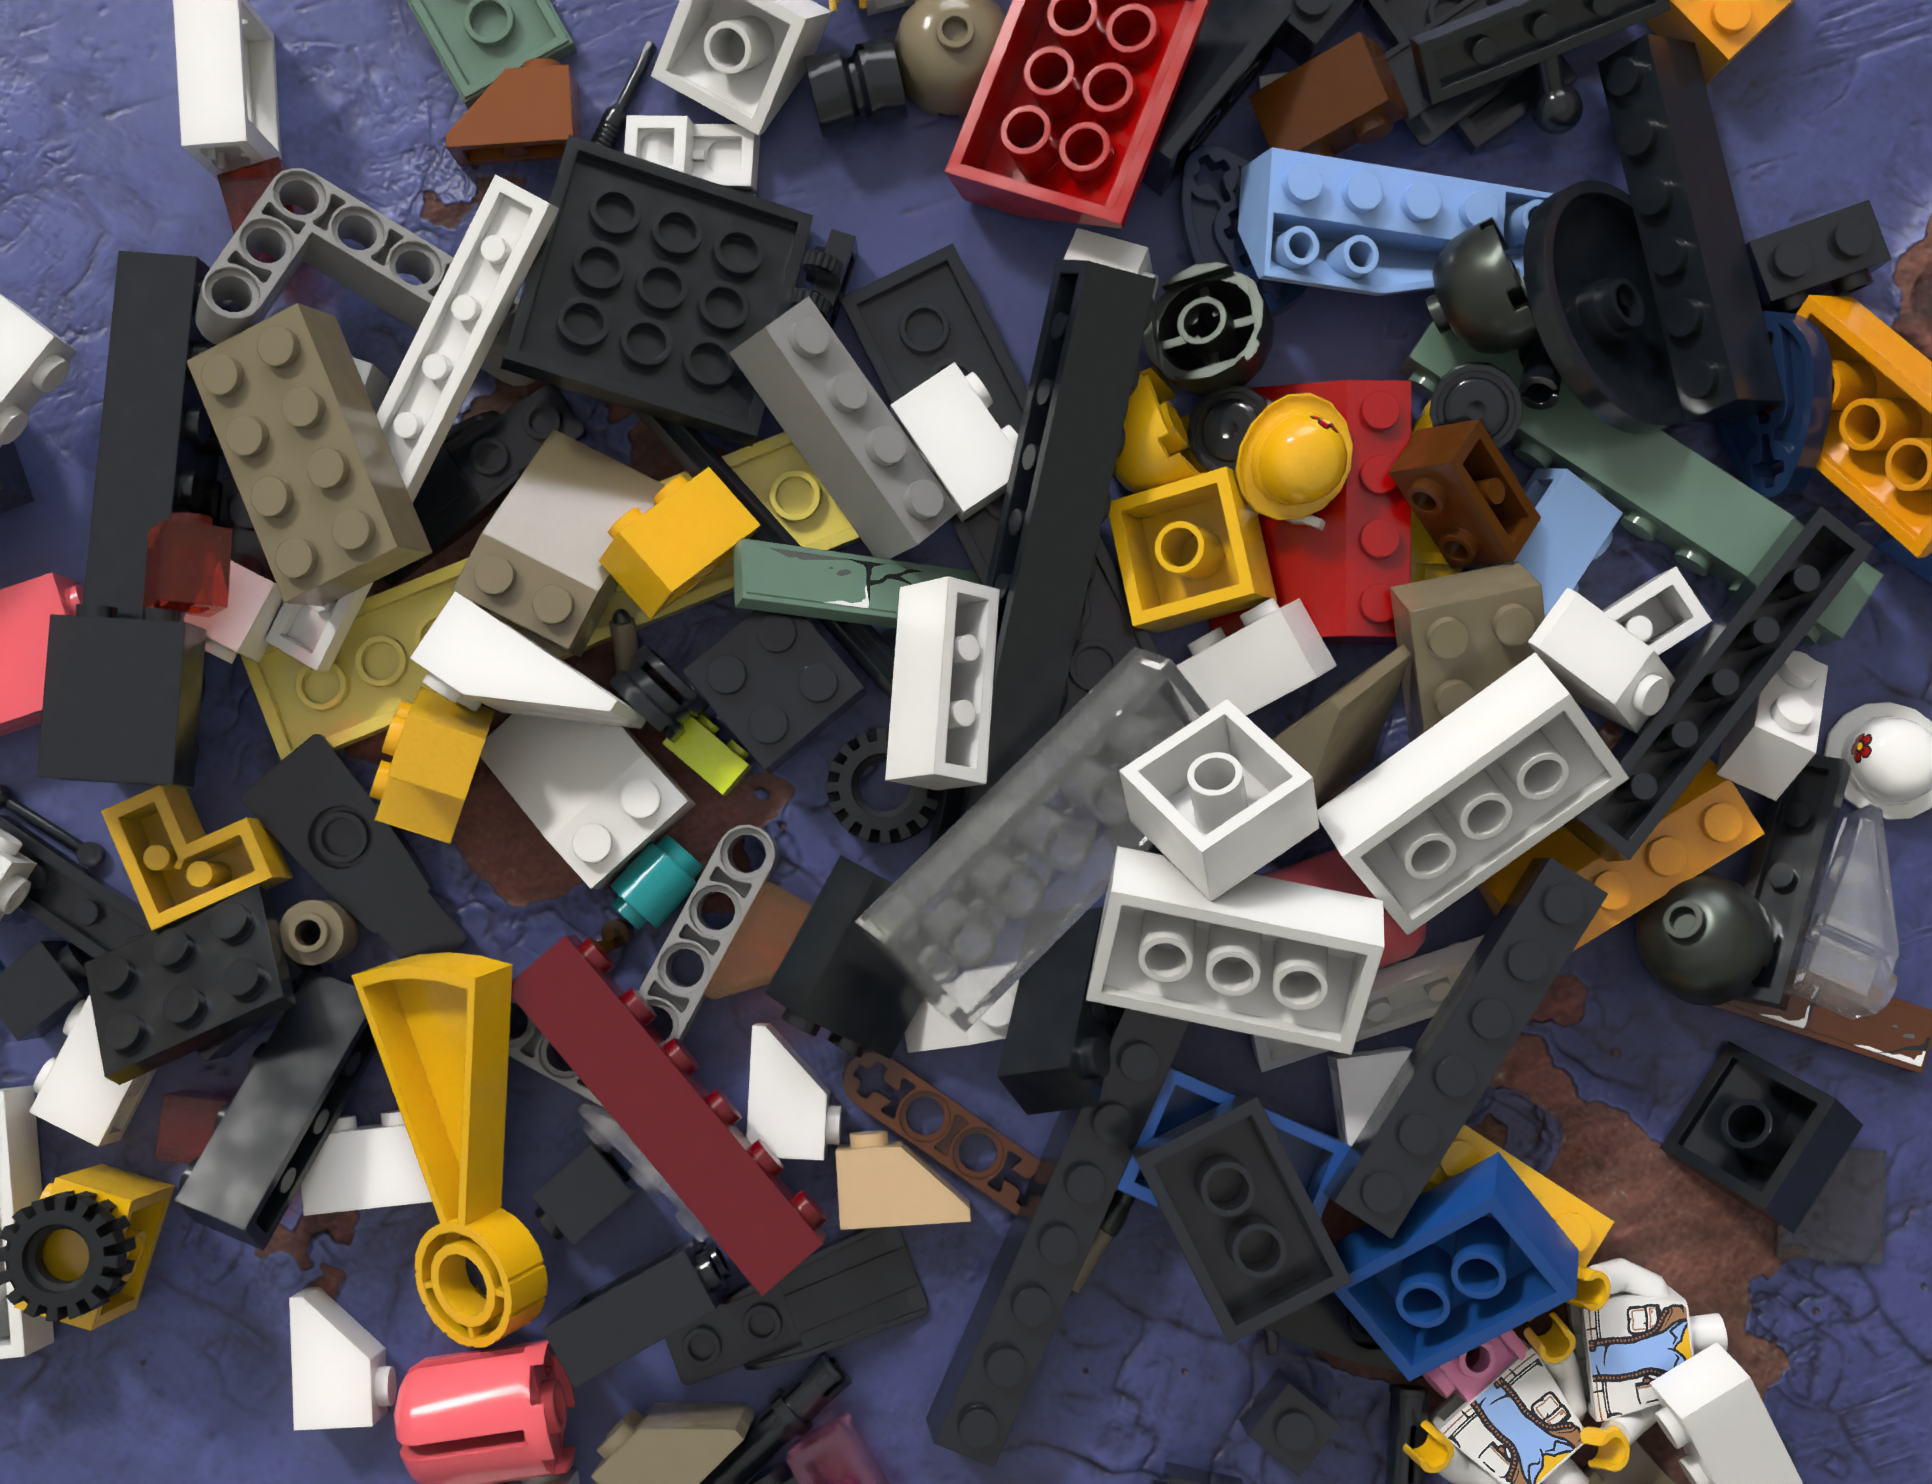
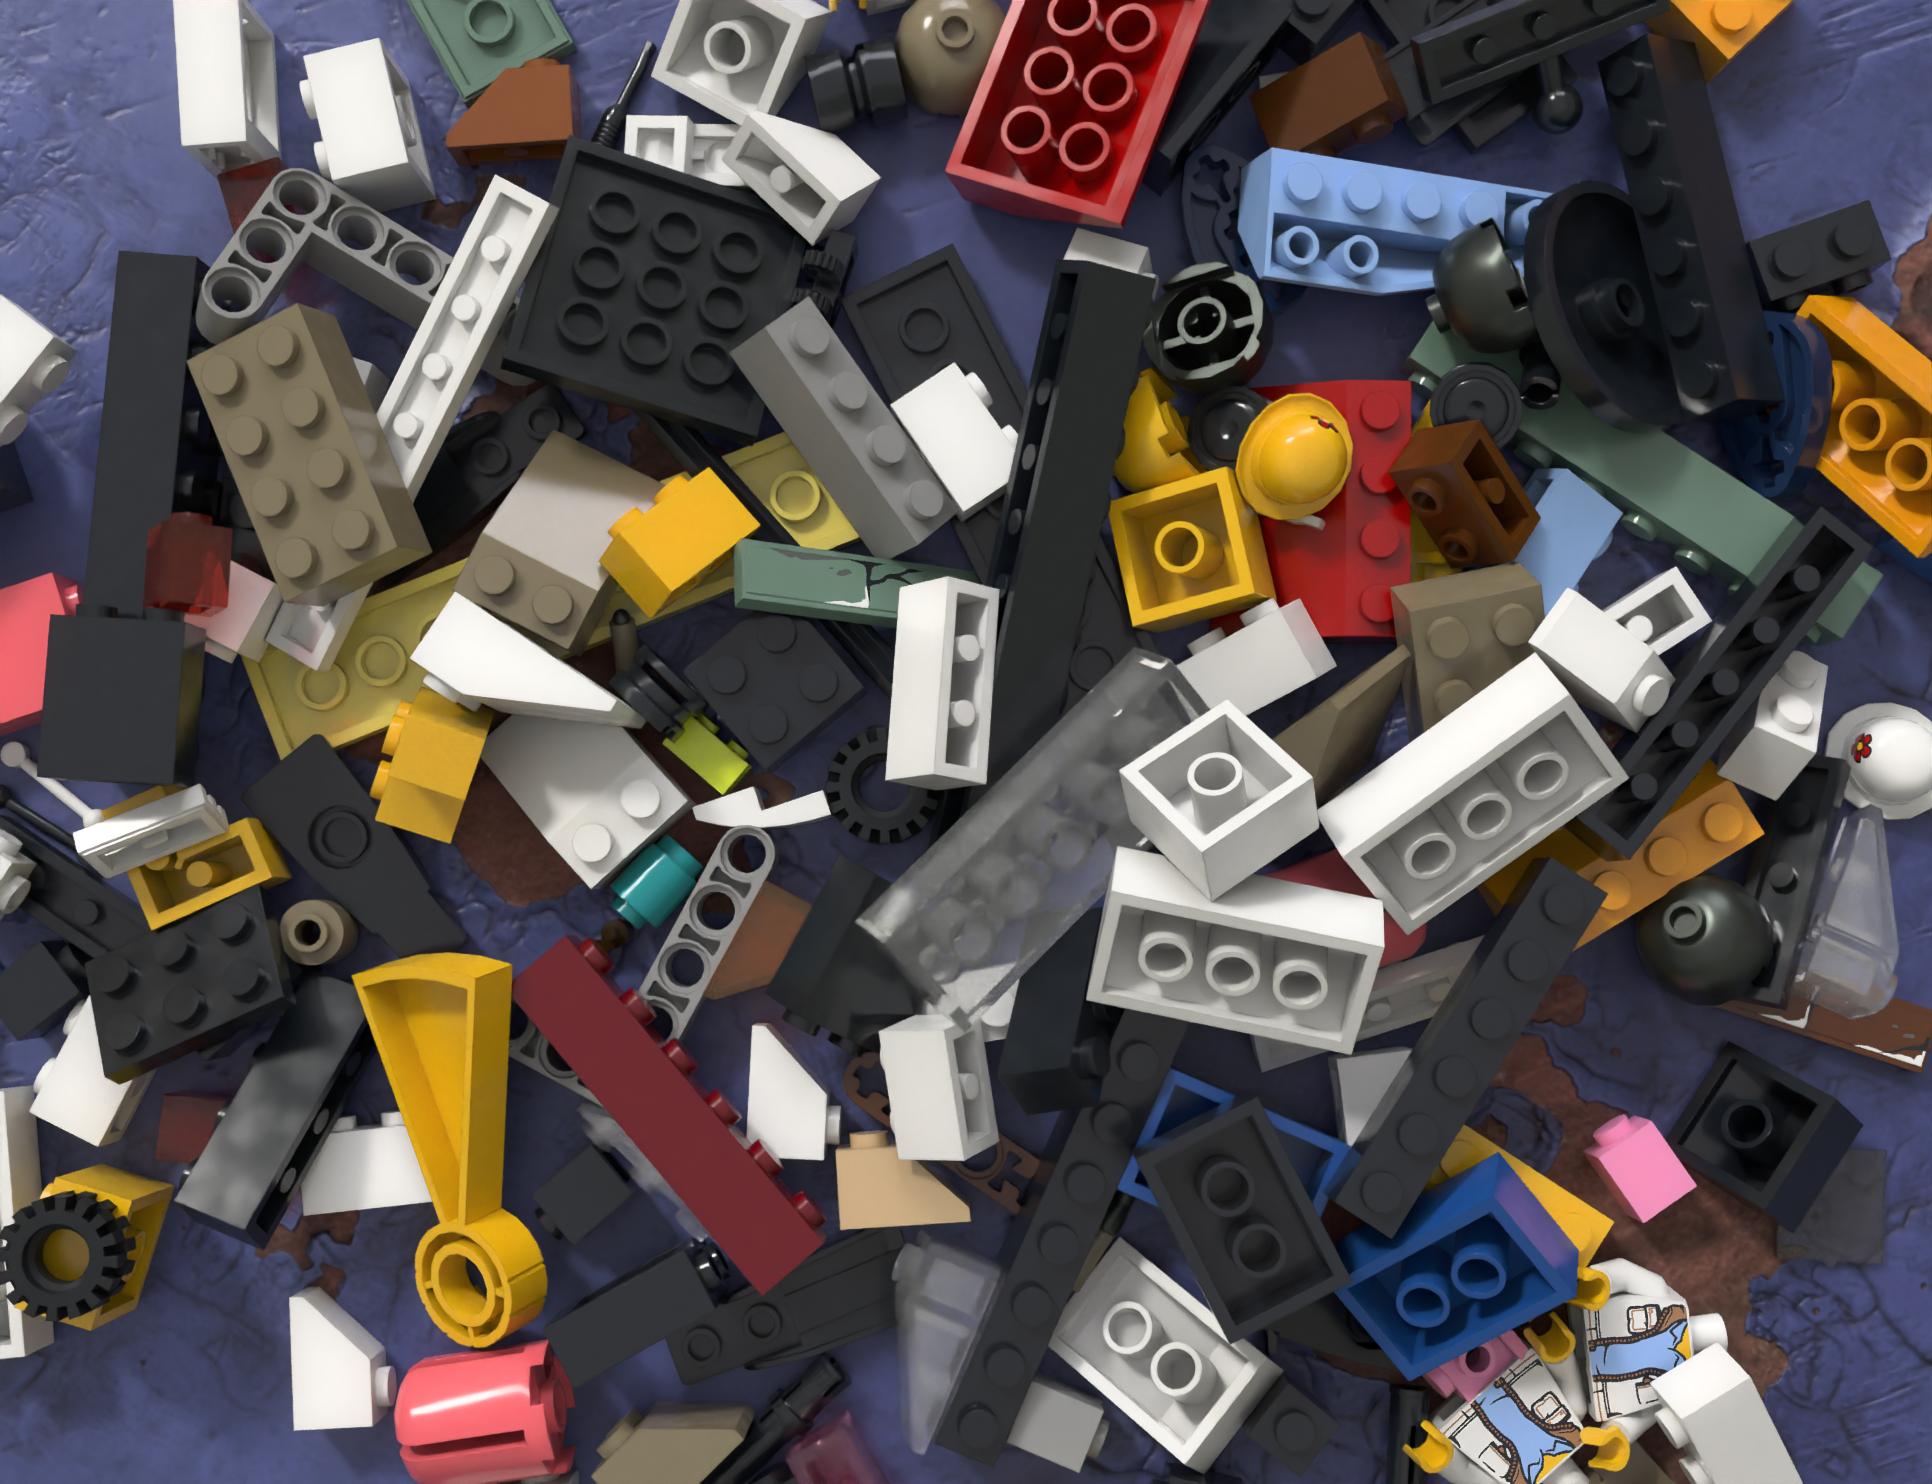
(18, 755): none -> white hinge
(151, 831): none -> white tile
(367, 126): none -> white brick
(748, 809): none -> white slope
(801, 173): none -> white slope
(937, 1313): none -> clear slope
(938, 1089): none -> white brick
(1059, 1423): none -> light grey brick
(1161, 1356): none -> white slope
(1638, 1166): none -> bright pink brick

